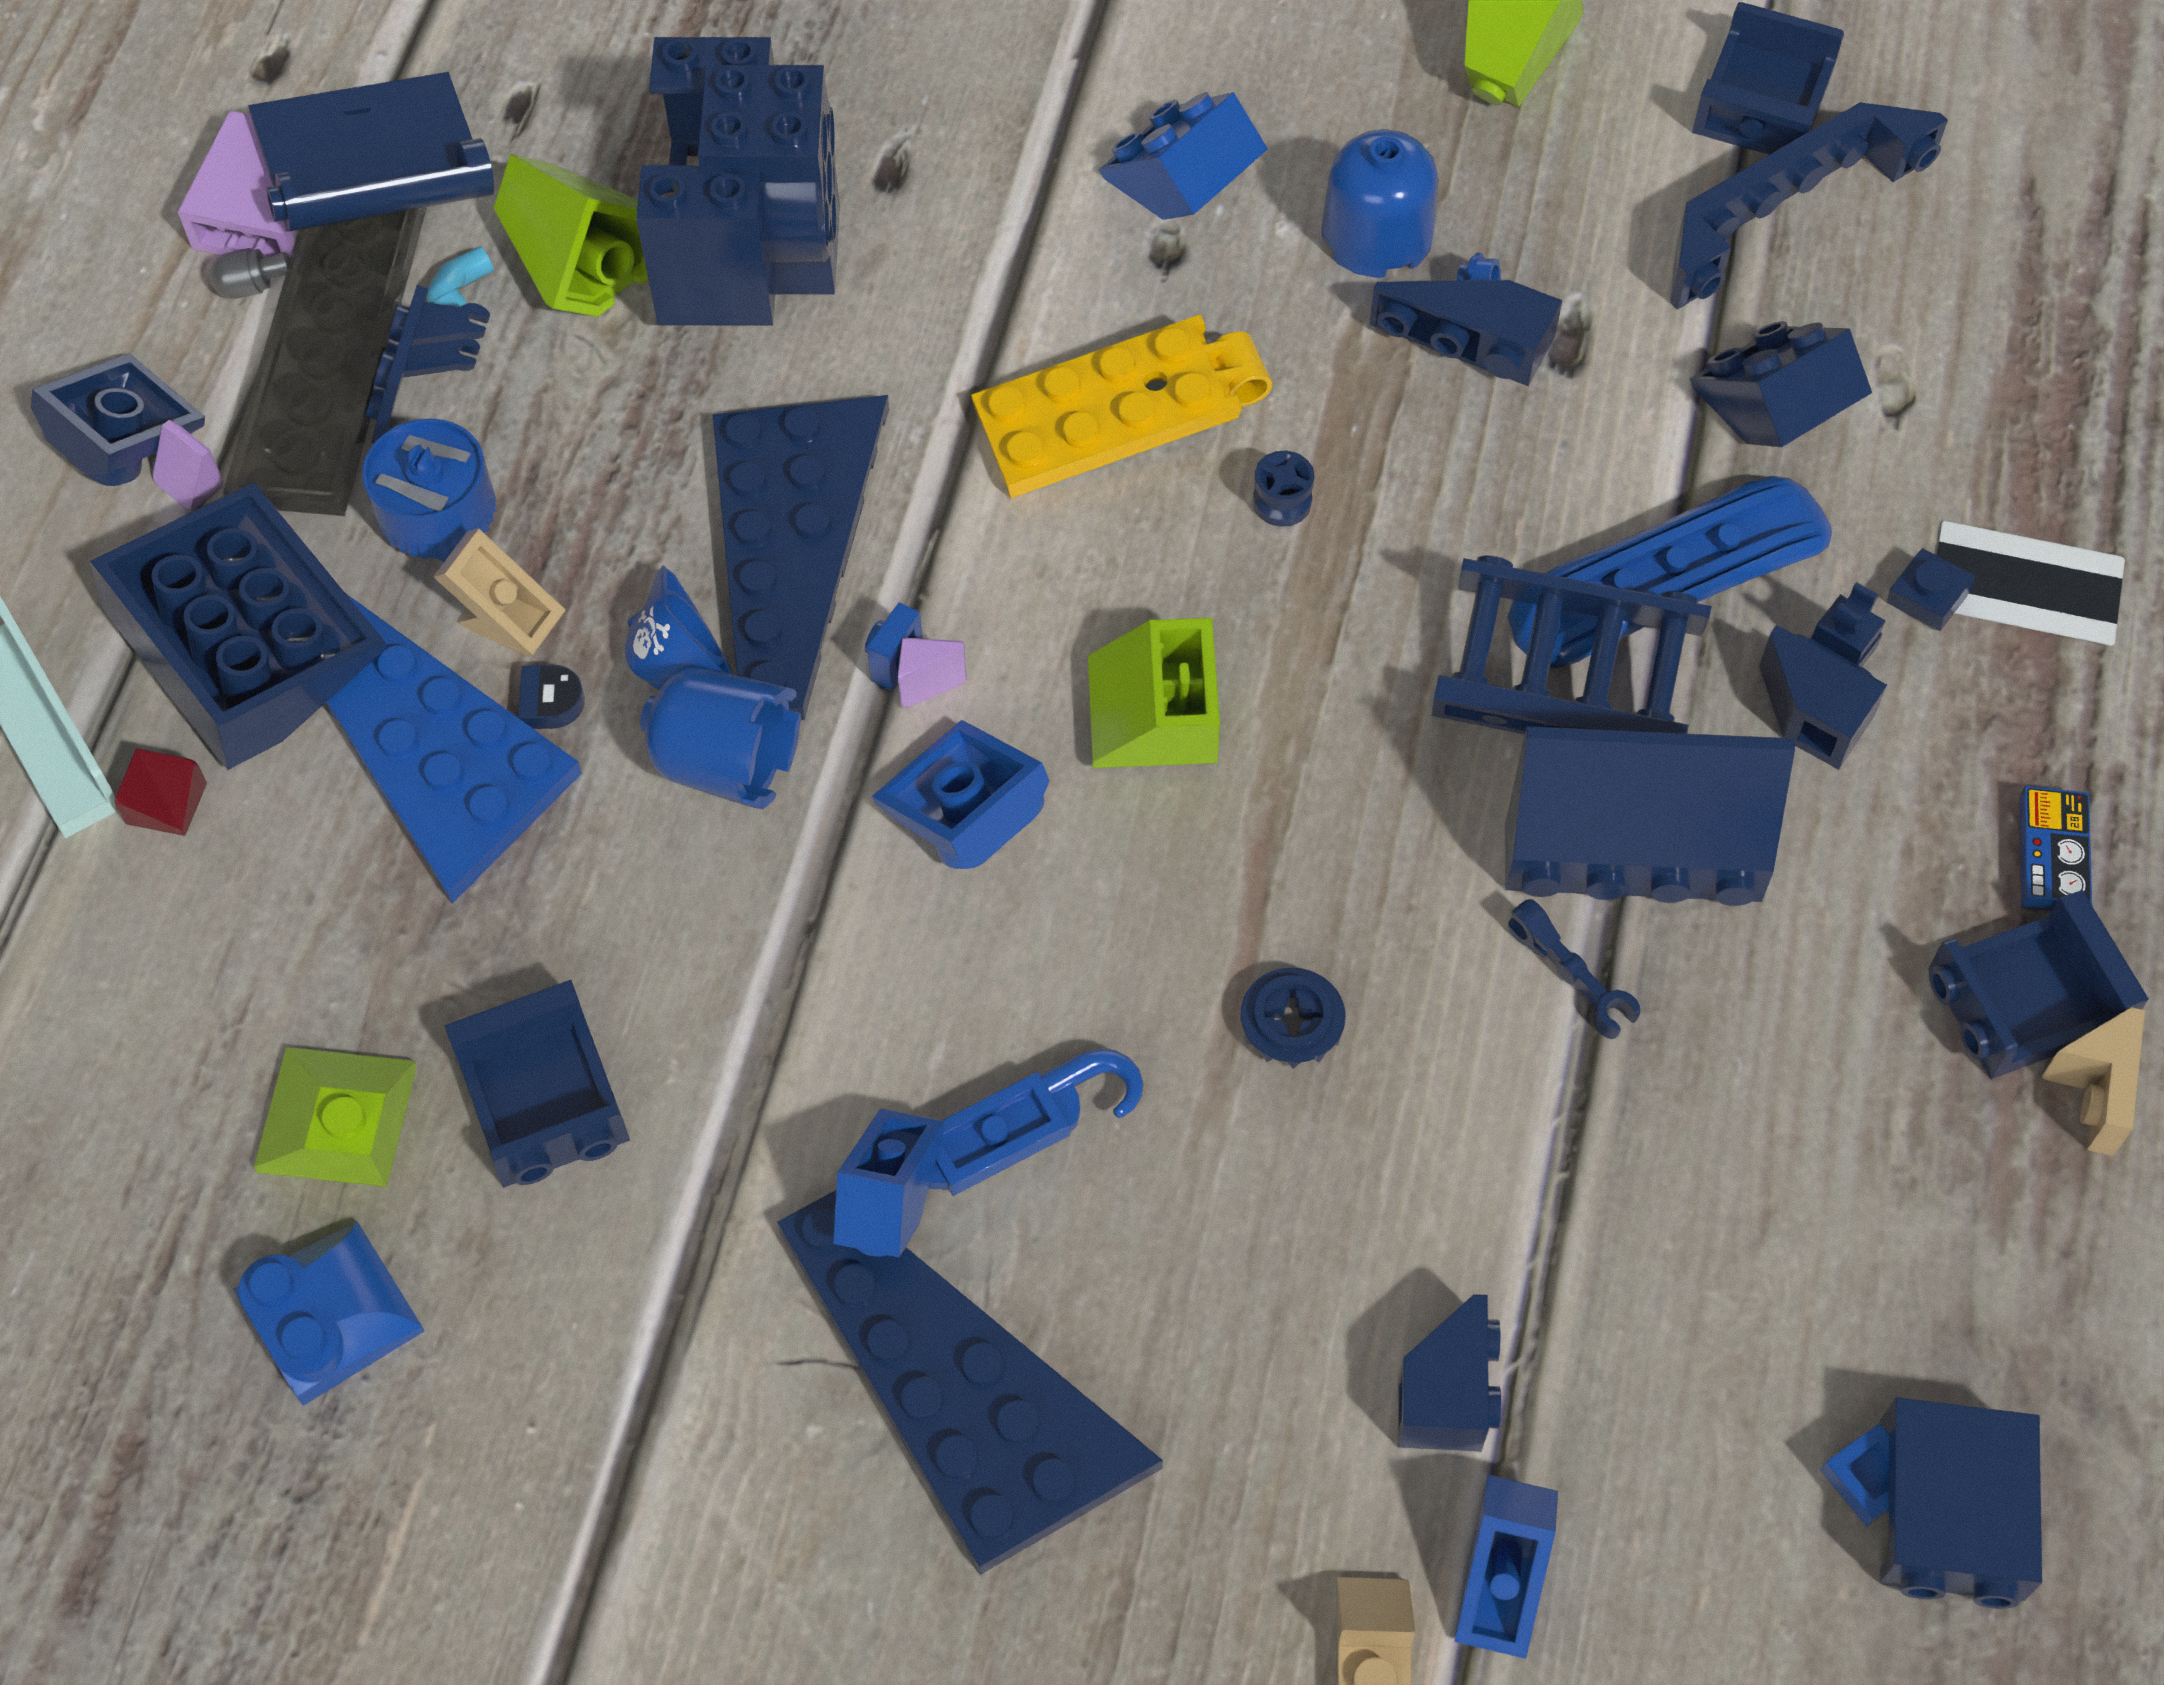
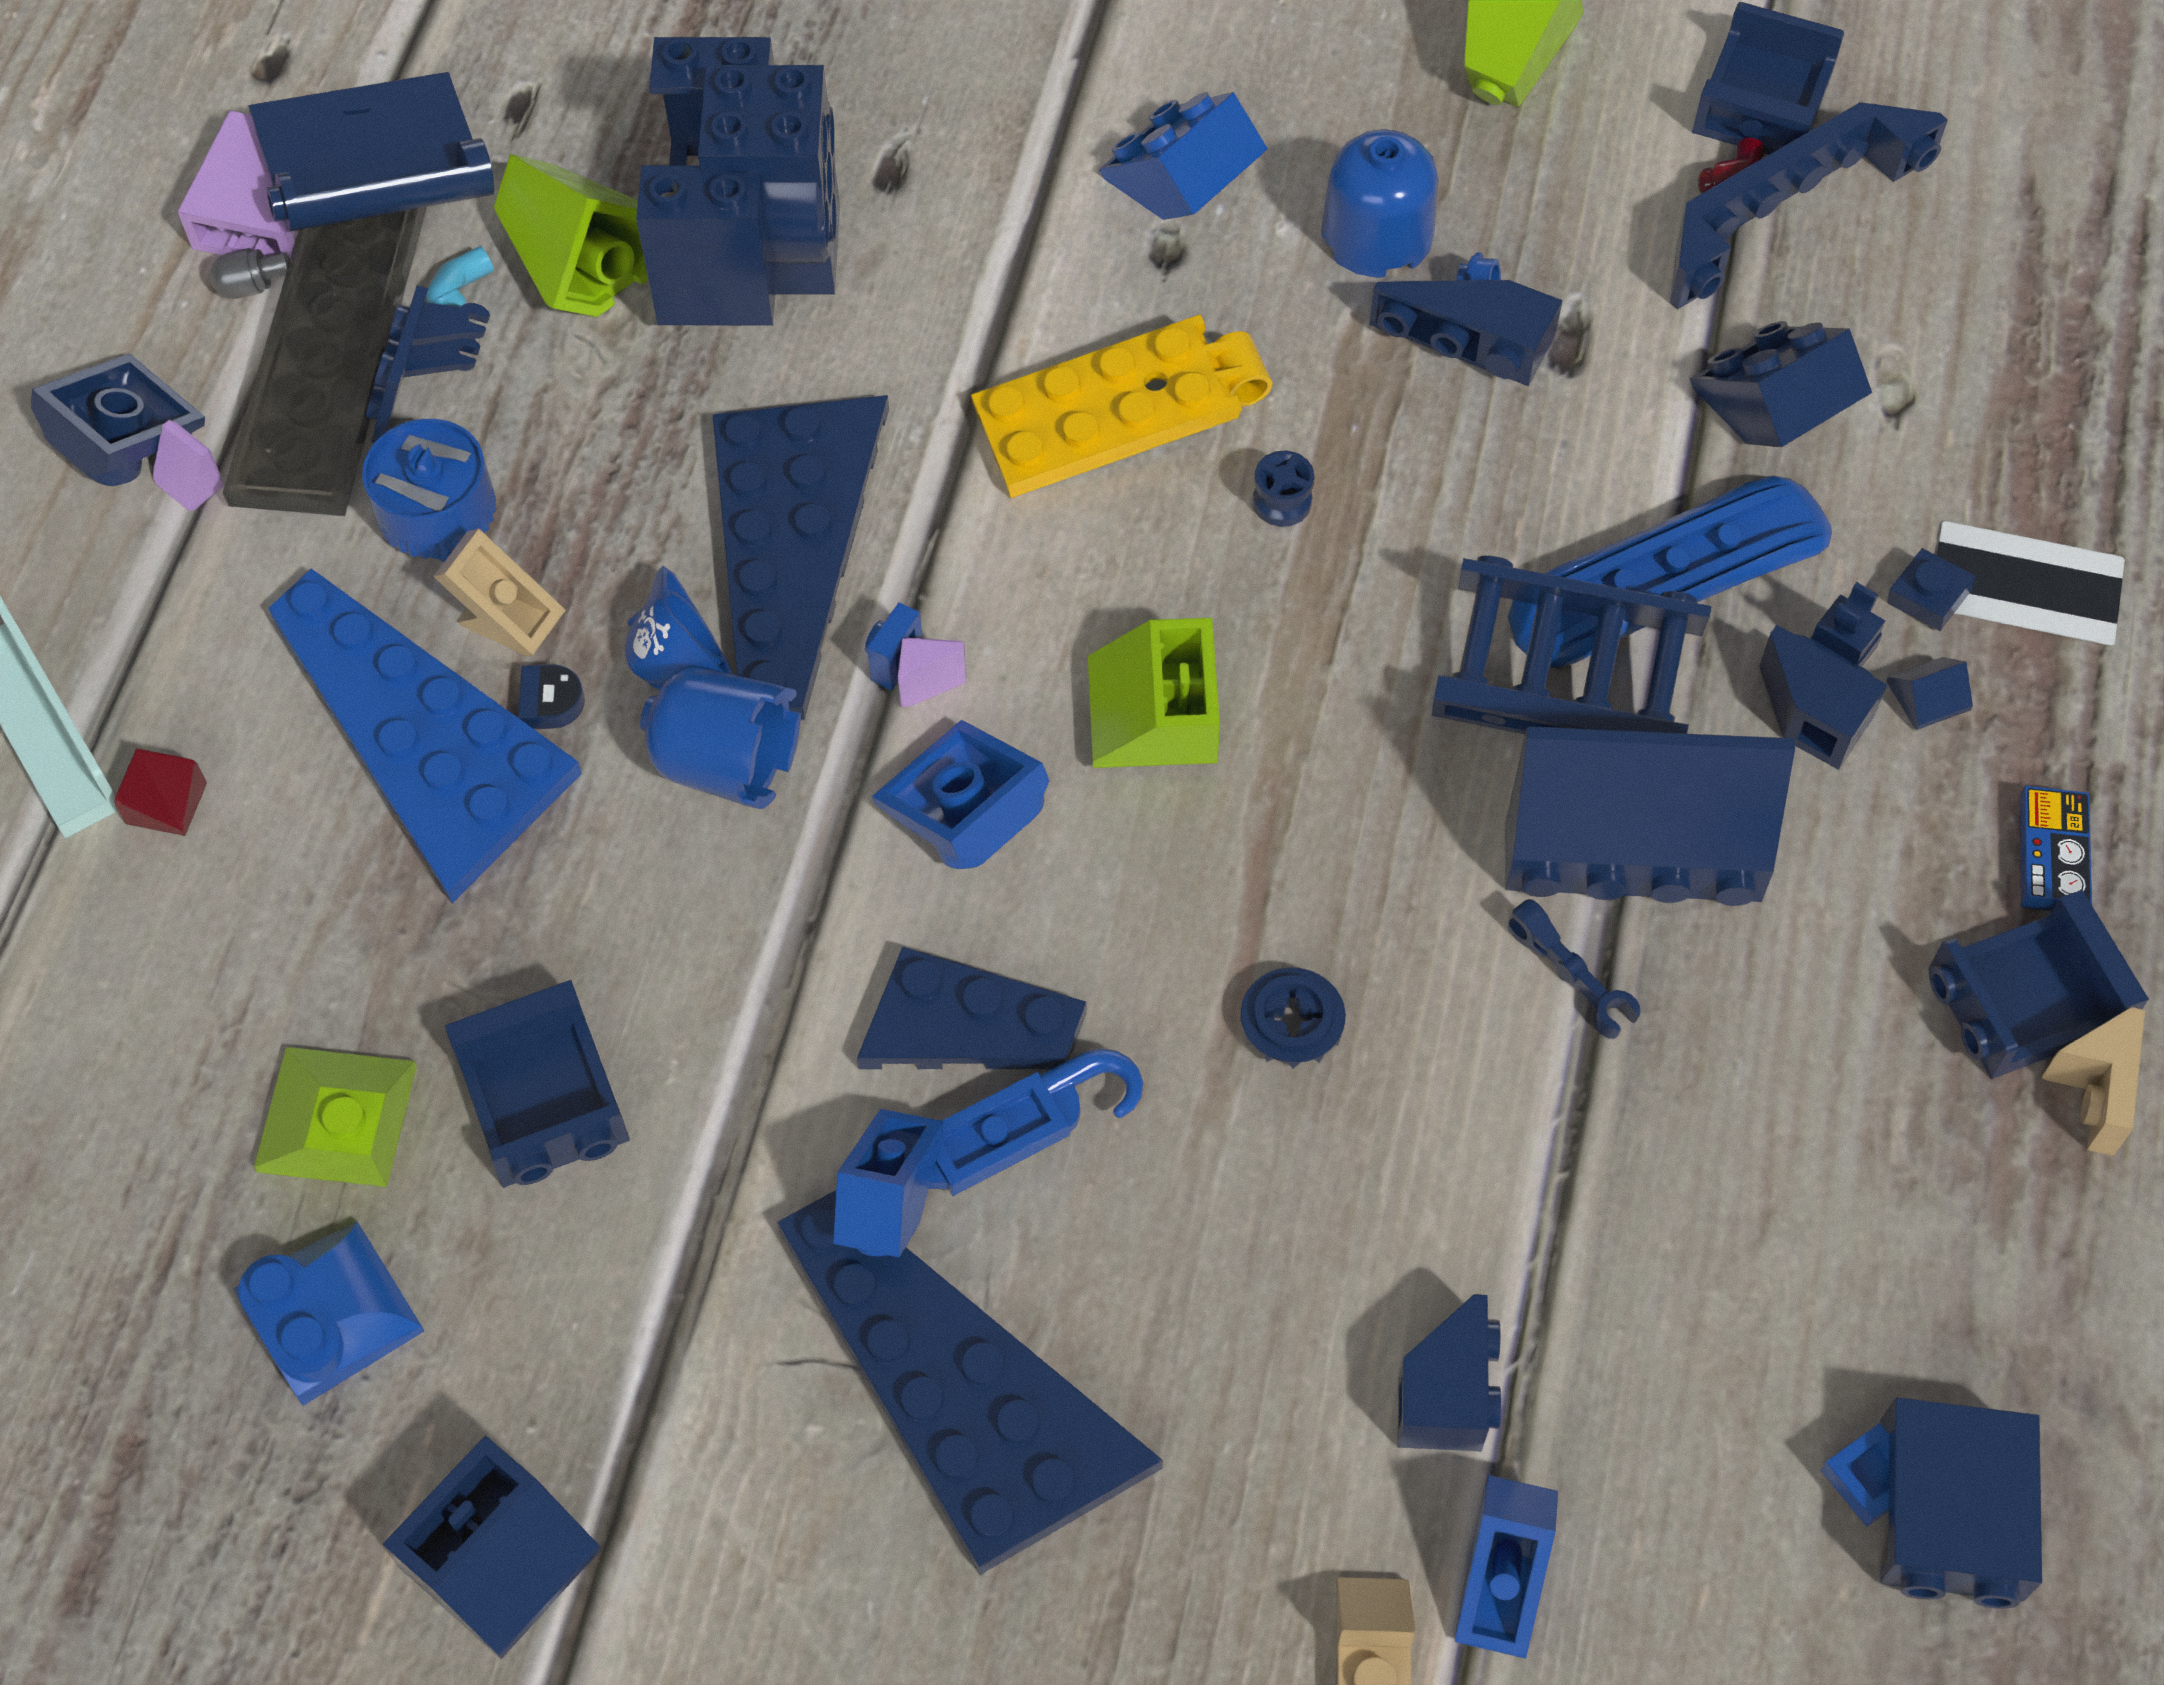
(236, 621): dark blue slope -> none
(492, 1546): none -> dark blue slope
(963, 1015): none -> dark blue wing
(1747, 153): none -> dark red arm
(1933, 691): none -> dark blue slope

